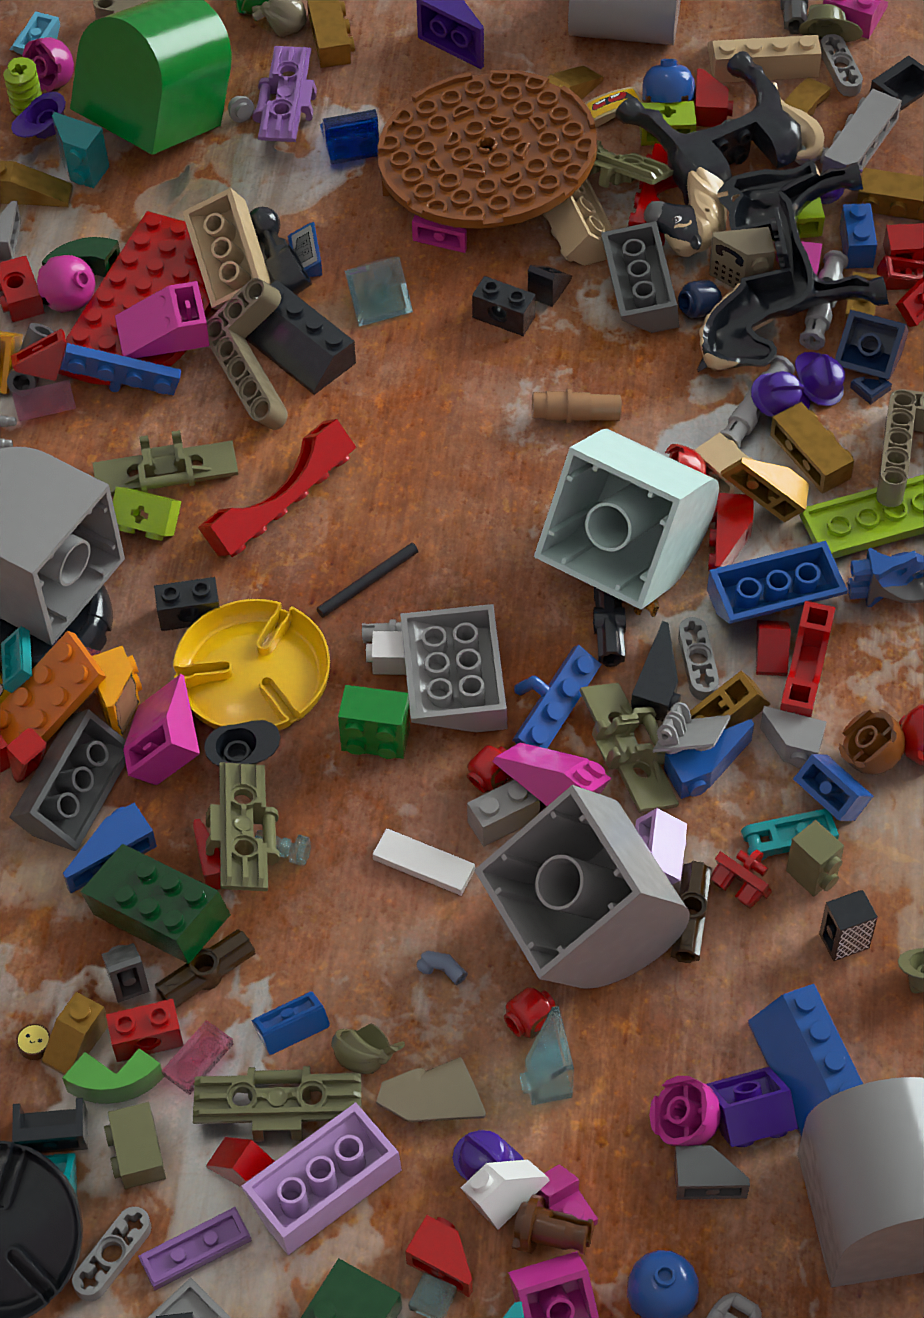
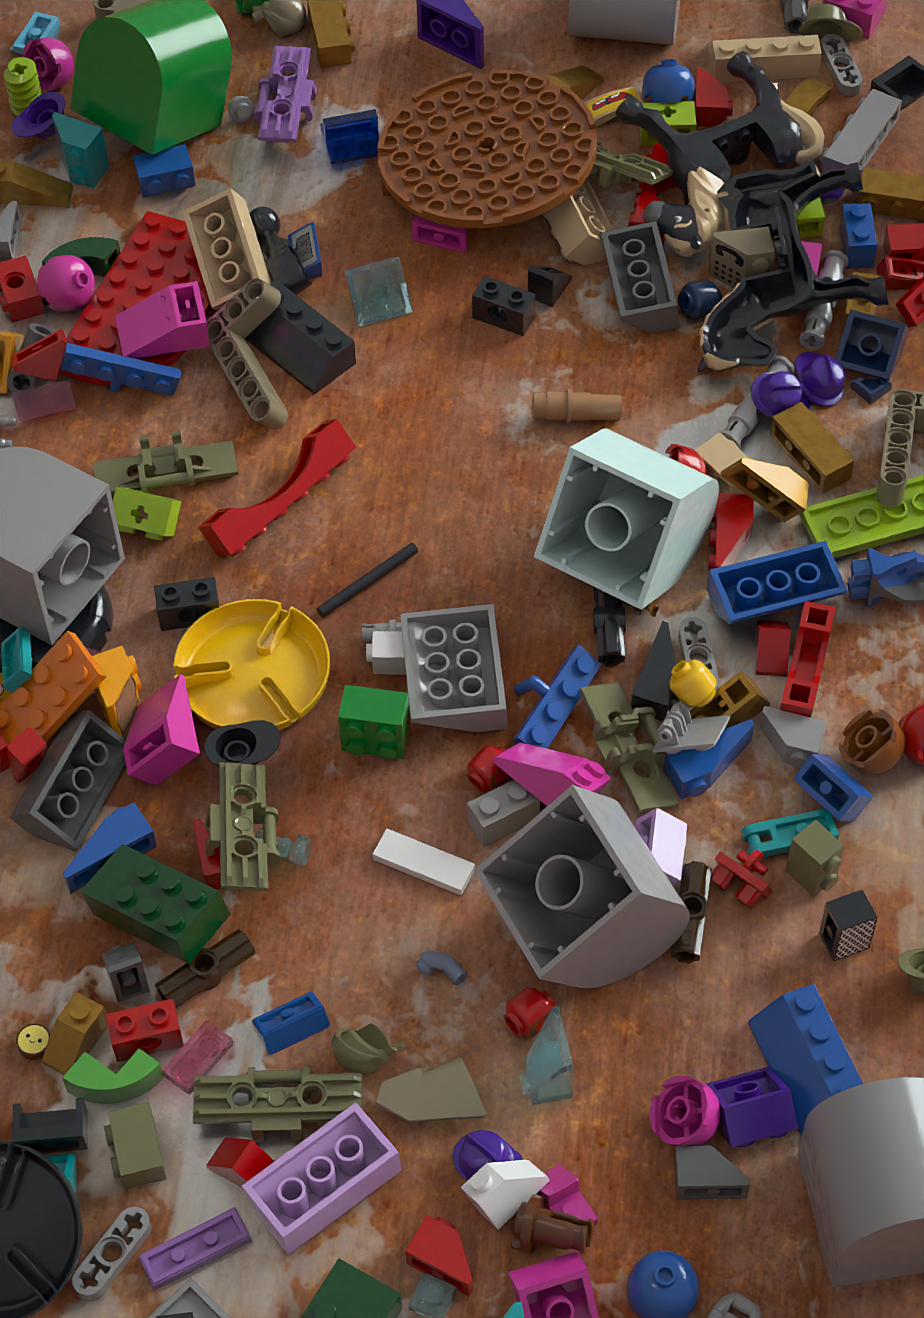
(164, 171): none -> blue brick
(693, 683): none -> yellow head

